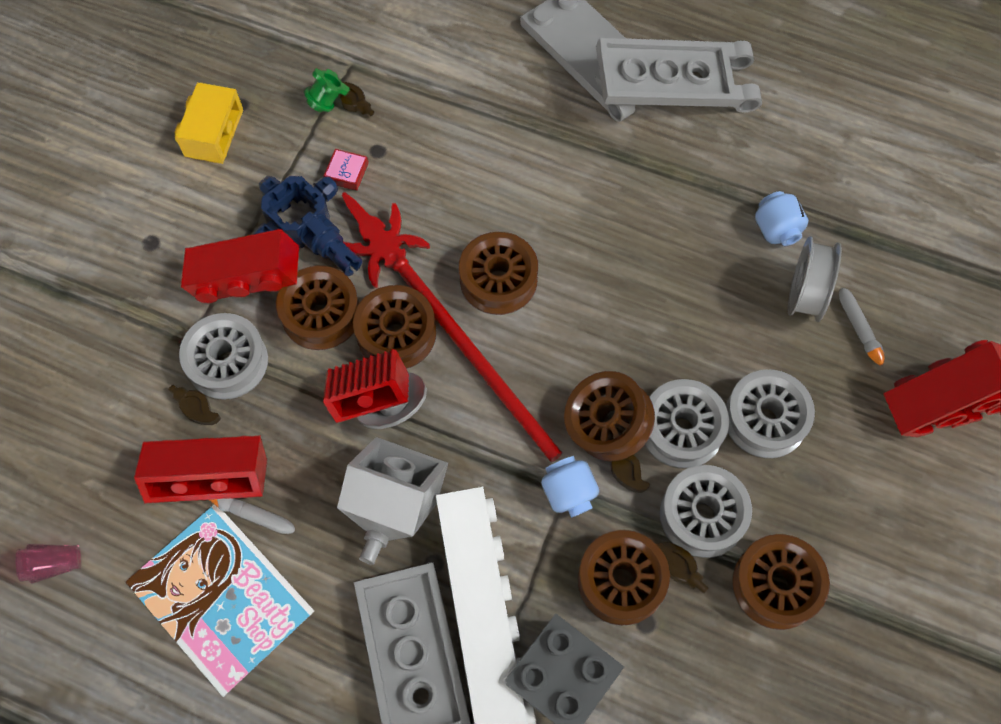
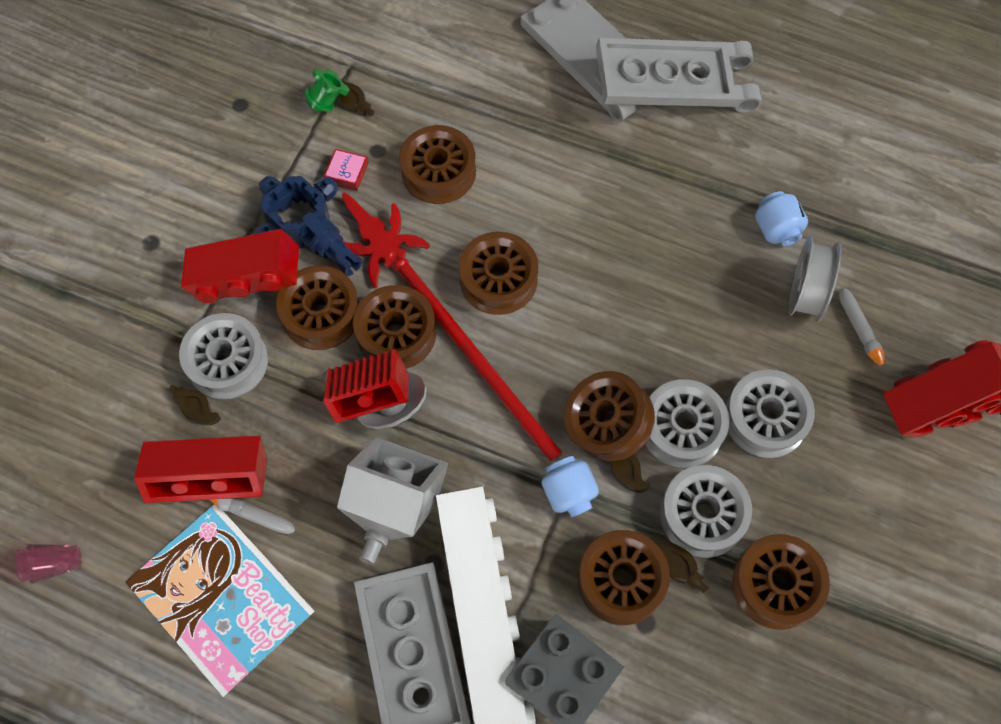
(209, 122): yellow brick -> none
(438, 146): none -> reddish brown wheel

